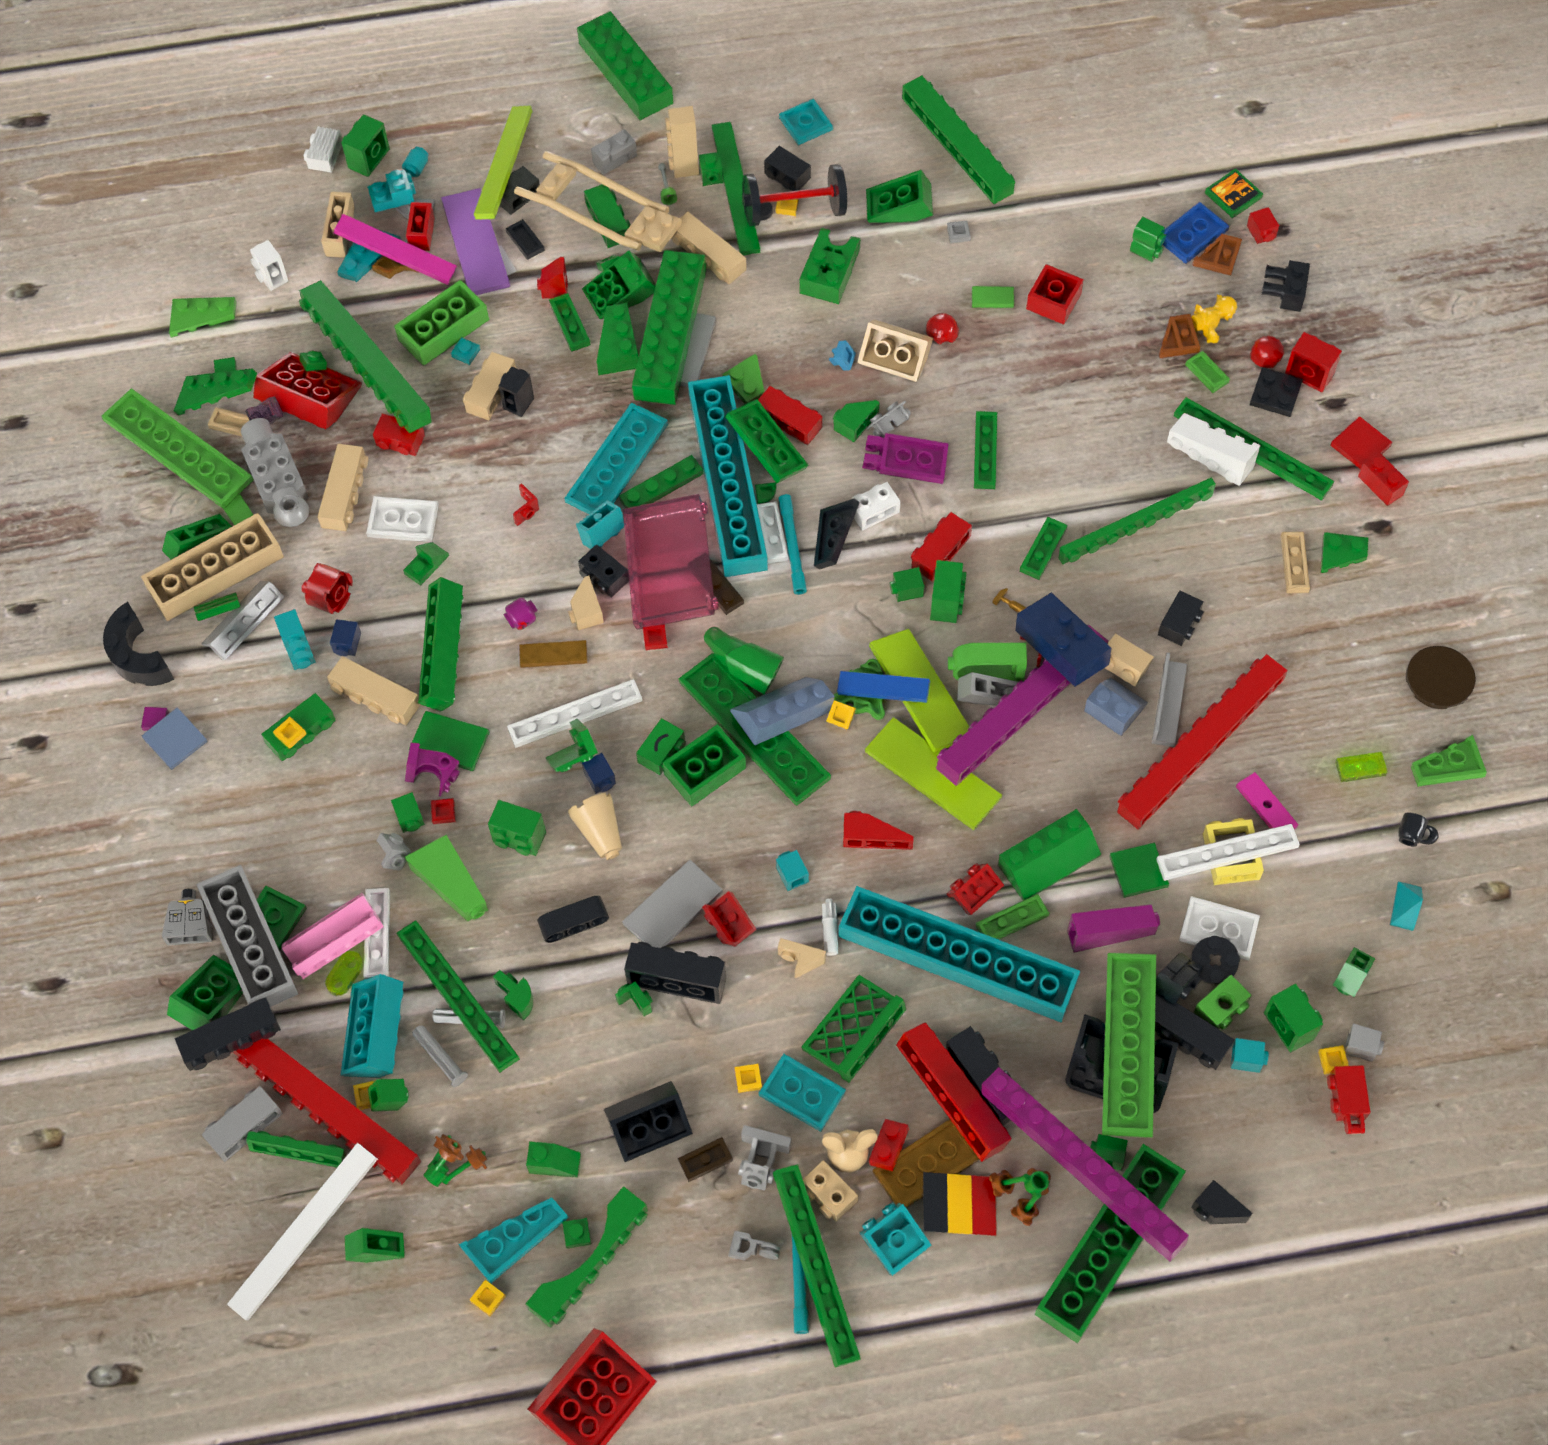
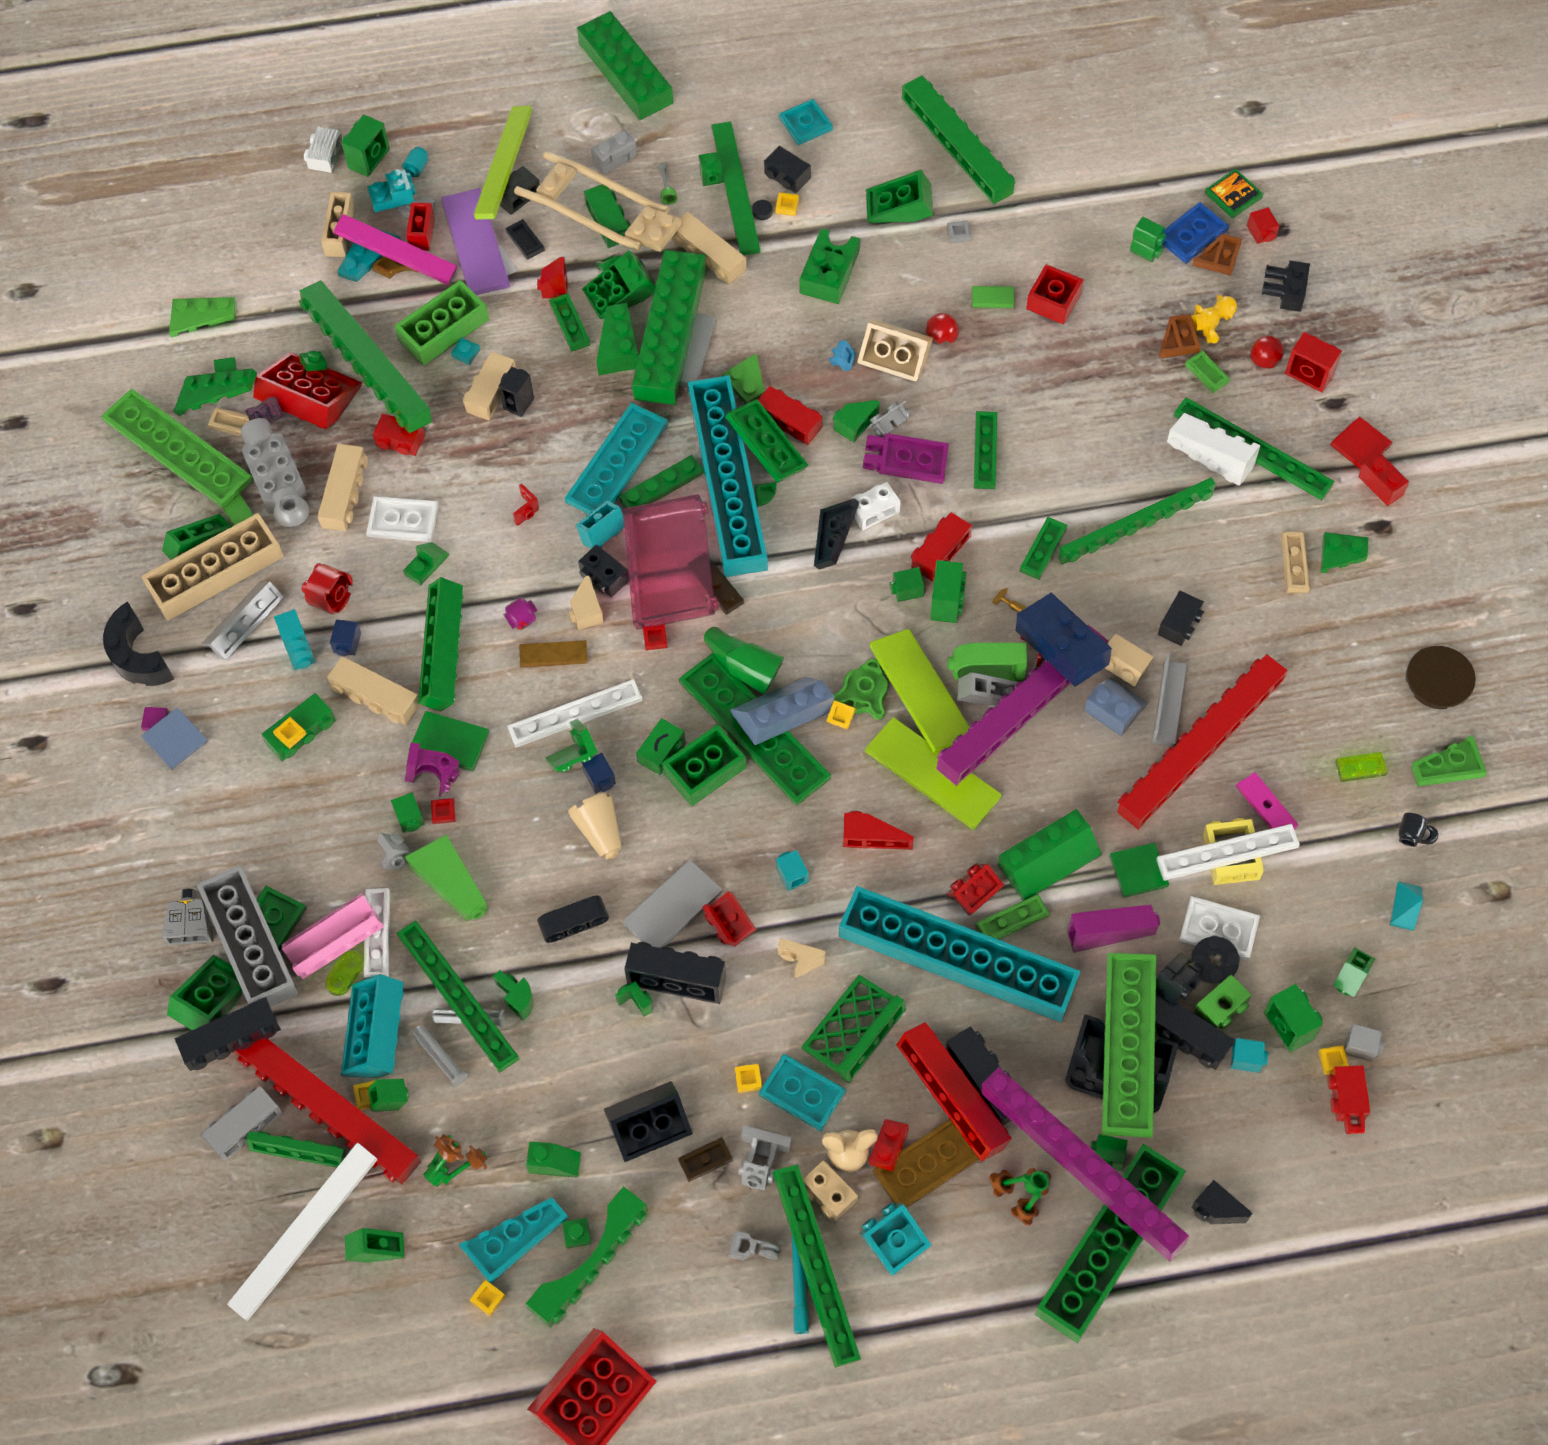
(217, 606): green tile -> none
(268, 265): white brick -> none
(516, 828): green brick -> none
(683, 141): tan brick -> none
(772, 532): white tile -> none
(797, 575): teal piece -> none
(830, 921): white piece -> none
(836, 190): black piece -> none
(883, 686): blue tile -> none
(959, 1204): sticker -> none
(1276, 392): black plate -> none

